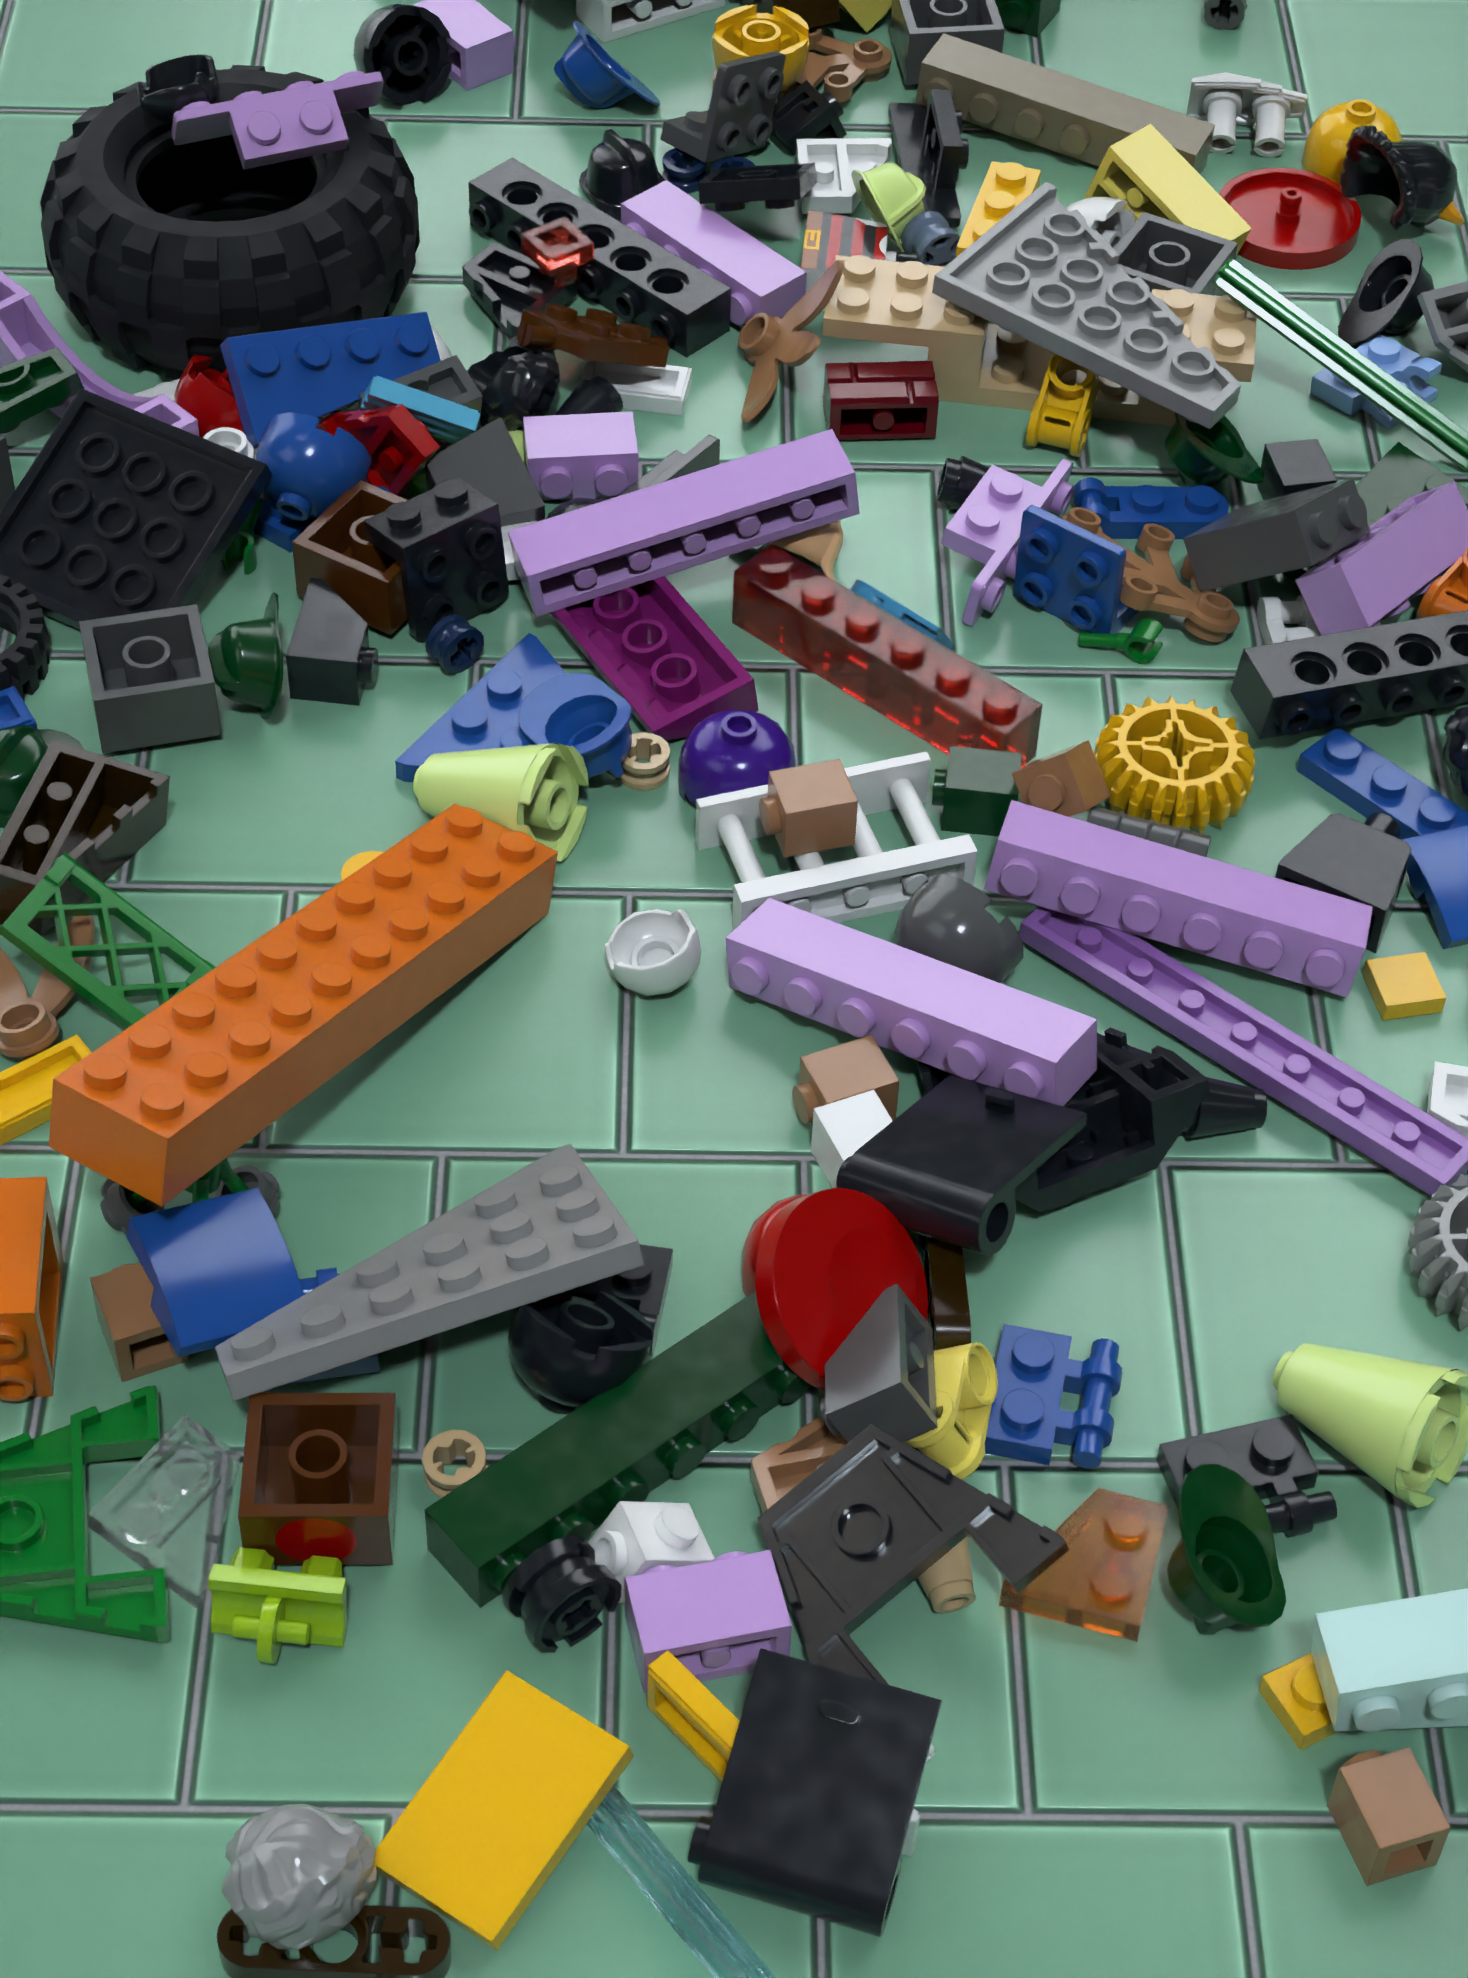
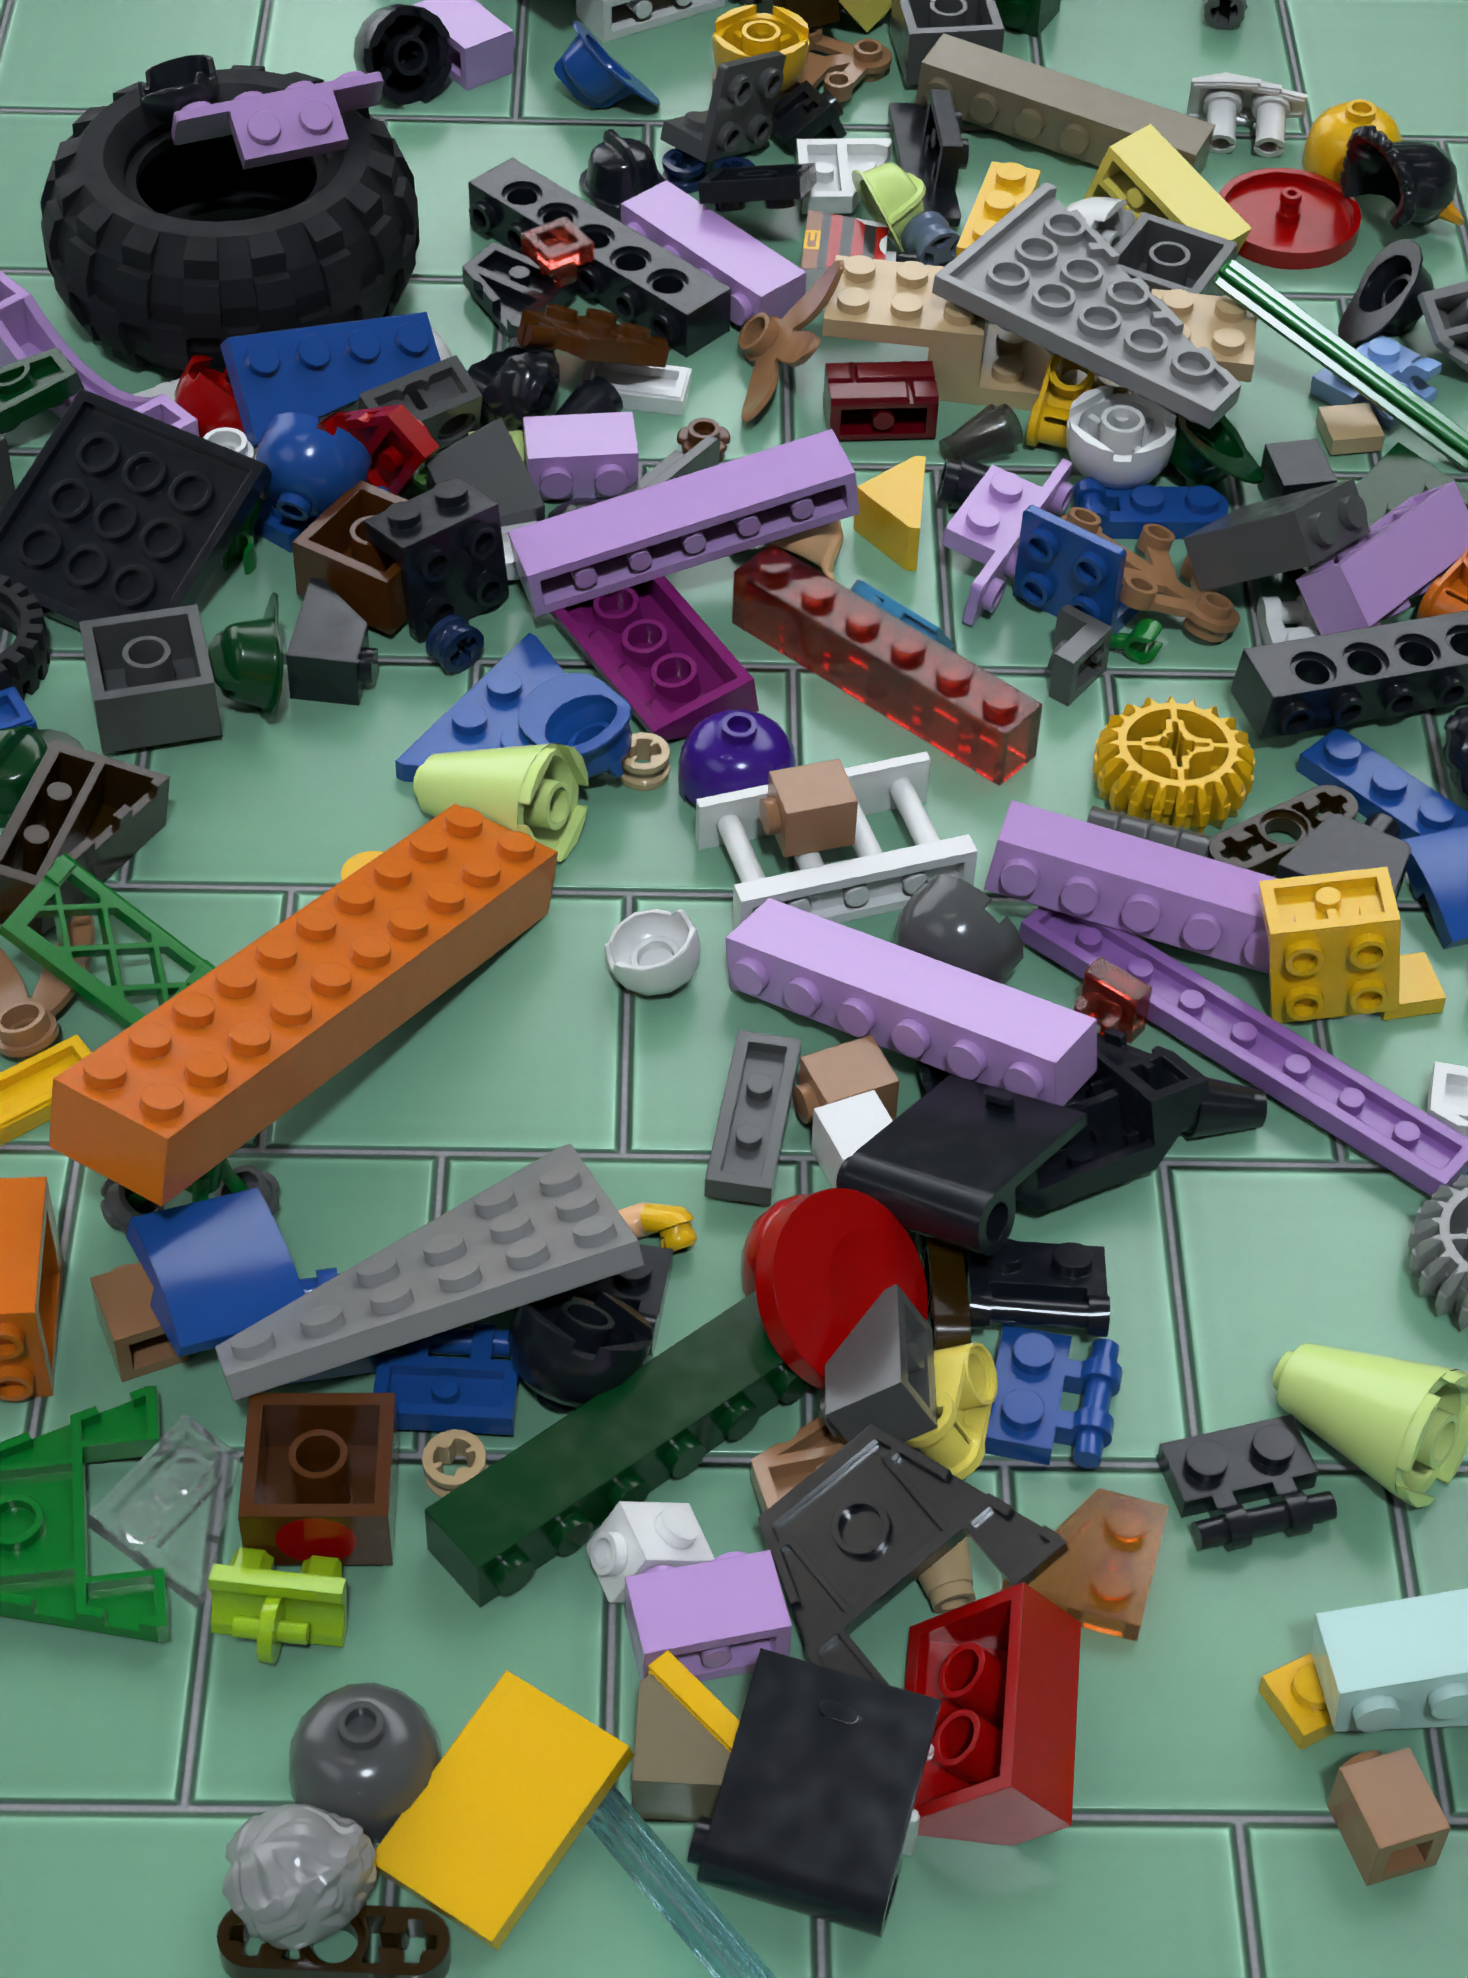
(363, 1755): none -> dark grey cylinder
(440, 416): medium azure tile -> none
(453, 1392): none -> blue plate
(561, 1592): black wheel -> none
(669, 1220): none -> yellow arm
(675, 1759): none -> dark tan slope
(698, 430): none -> reddish brown plate
(753, 1118): none -> dark grey plate
(892, 511): none -> yellow slope
(976, 789): dark green brick -> none
(985, 436): none -> clear smoke cone
(1003, 1719): none -> red slope
(1040, 1287): none -> black plate
(1063, 781): medium nougat brick -> none
(1078, 653): none -> dark grey bracket
(1114, 999): none -> clear red tile
(1119, 437): none -> white cylinder
(1227, 1553): dark green piece -> none
(1291, 816): none -> dark brown beam
(1332, 944): none -> yellow bracket
(1350, 429): none -> tan tile

